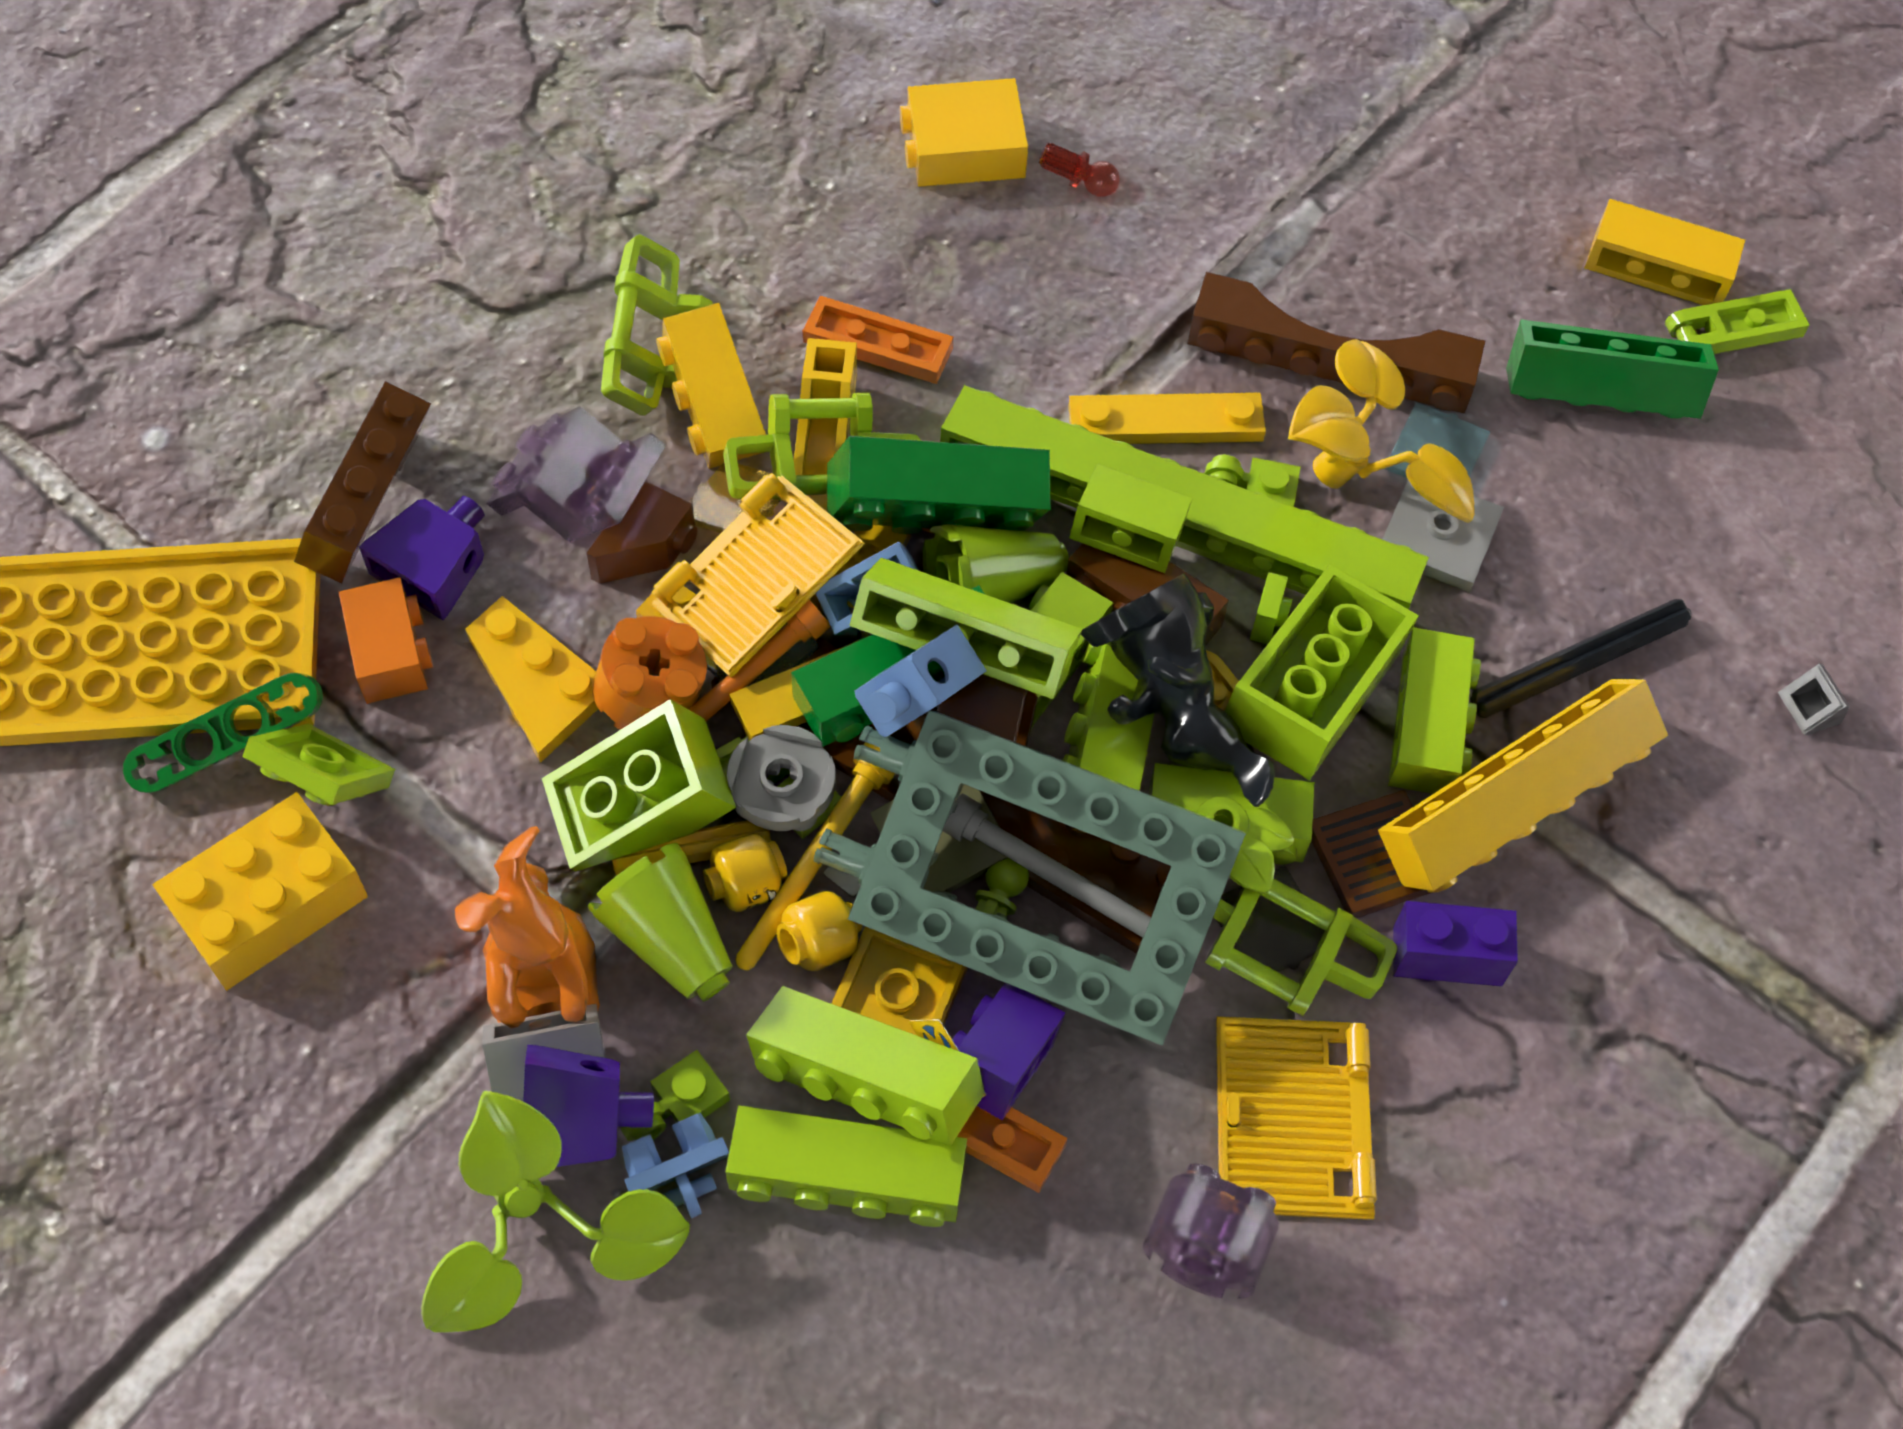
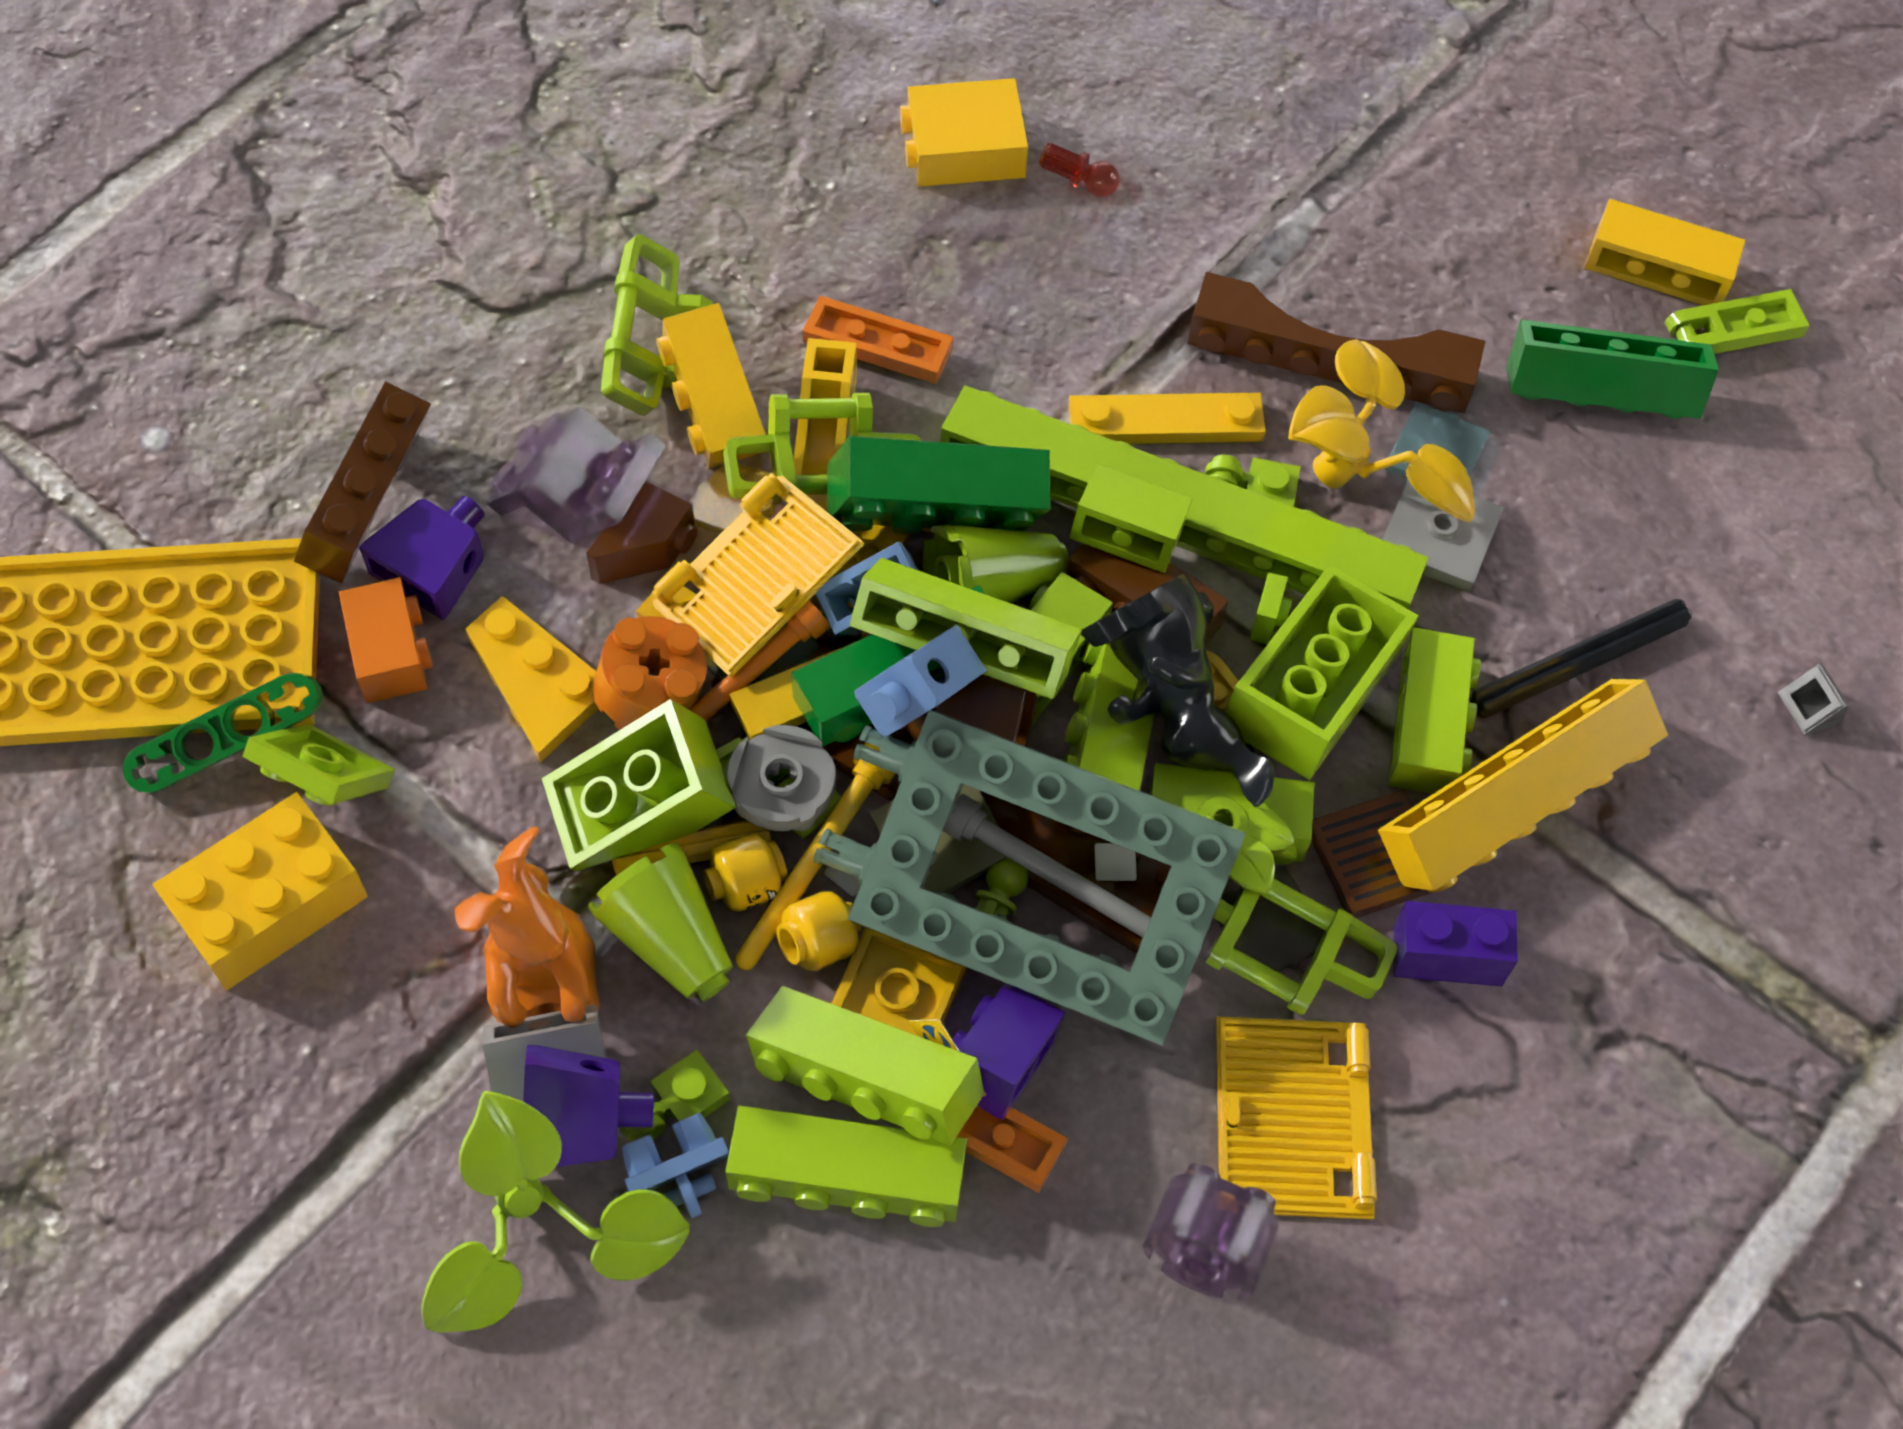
(1114, 863): none -> white sticker

